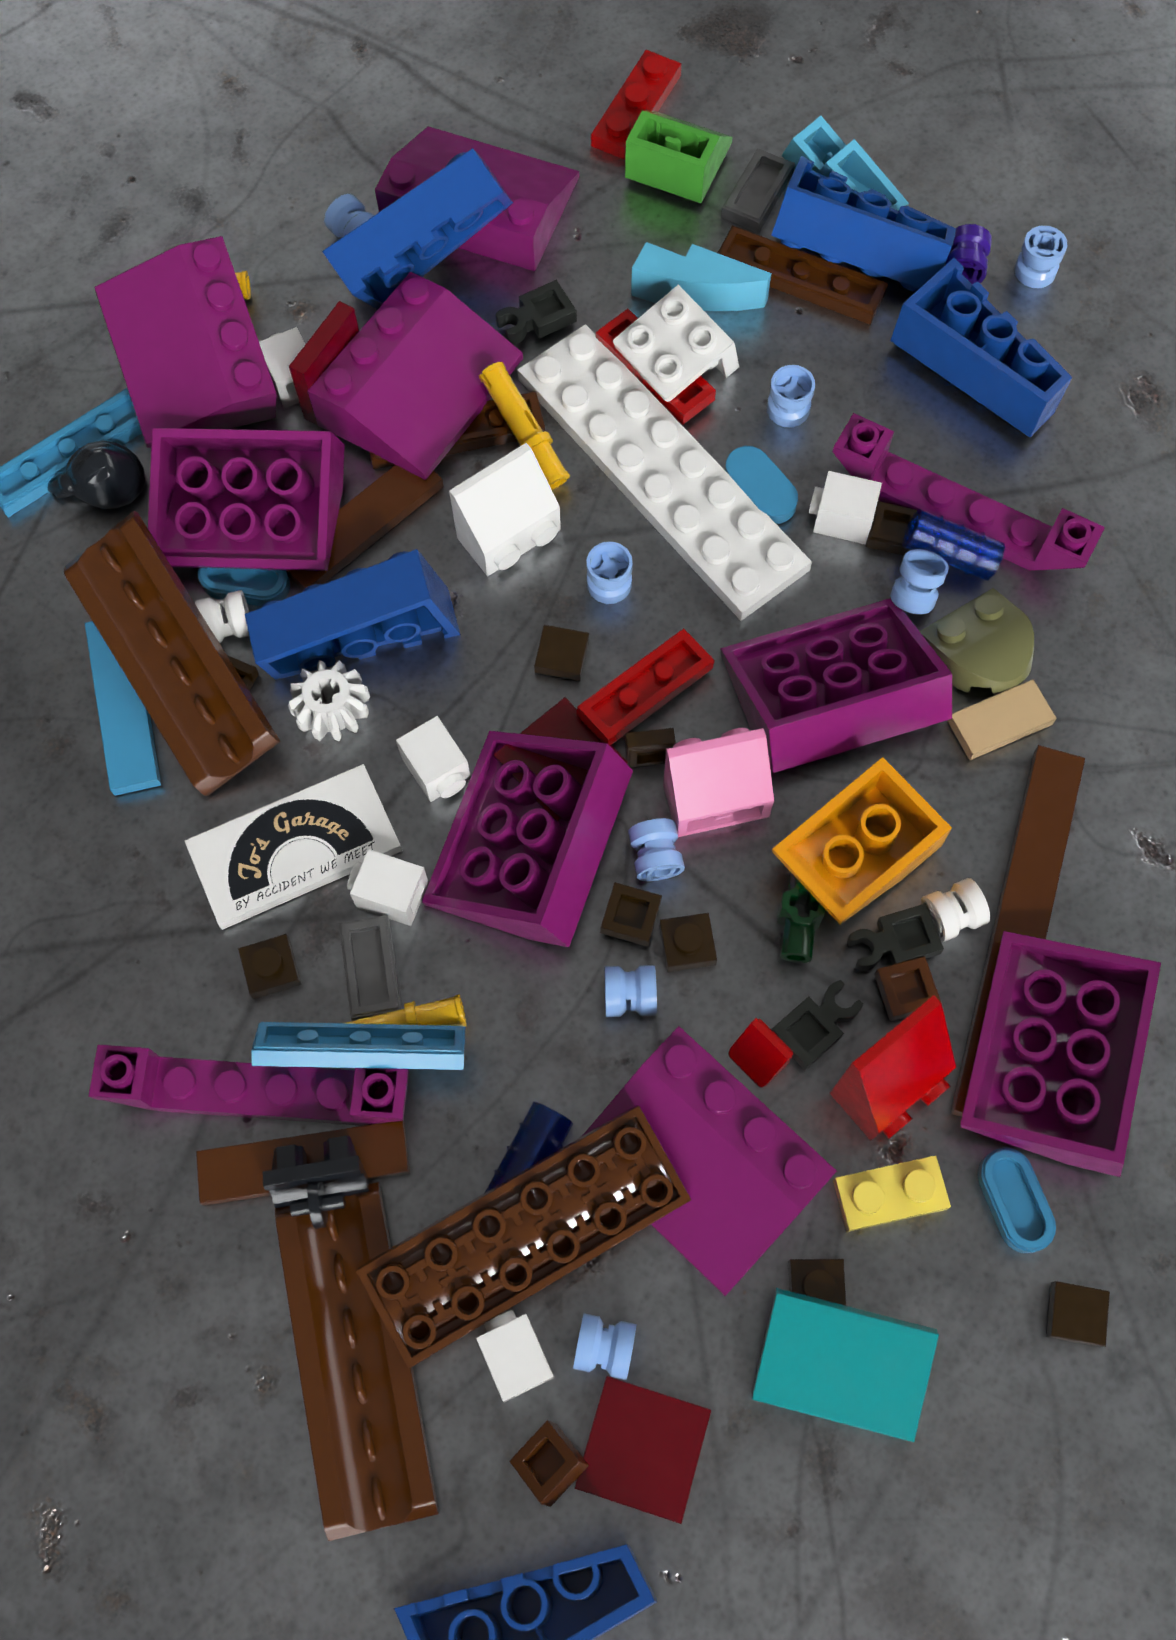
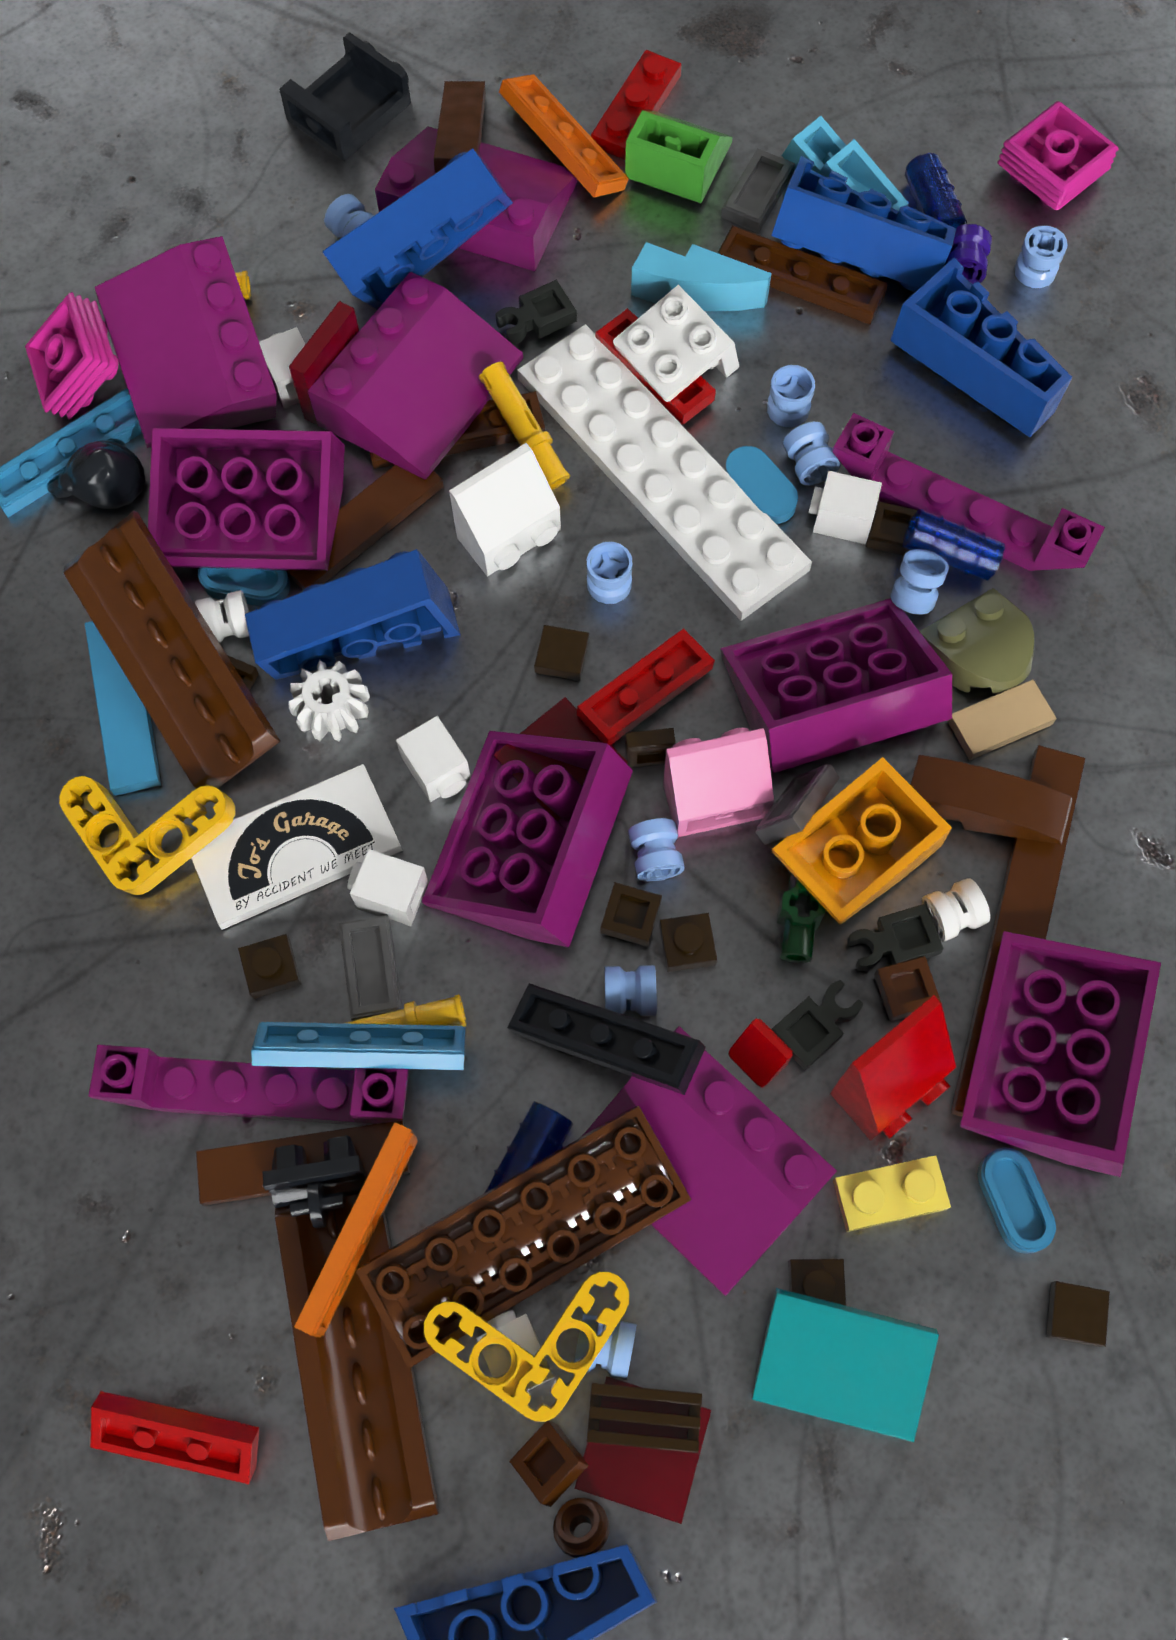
(71, 356): none -> dark pink brick
(133, 846): none -> yellow beam
(174, 1437): none -> red plate
(349, 99): none -> black panel
(357, 1231): none -> orange tile
(459, 120): none -> reddish brown tile
(525, 1366): none -> yellow beam
(563, 135): none -> orange tile
(573, 1514): none -> reddish brown plate
(607, 1038): none -> black tile
(691, 1421): none -> dark brown tile
(797, 804): none -> flat silver tile
(811, 453): none -> light blue wheel
(933, 190): none -> clear blue axle
(992, 800): none -> reddish brown slope
(1057, 155): none -> dark pink brick

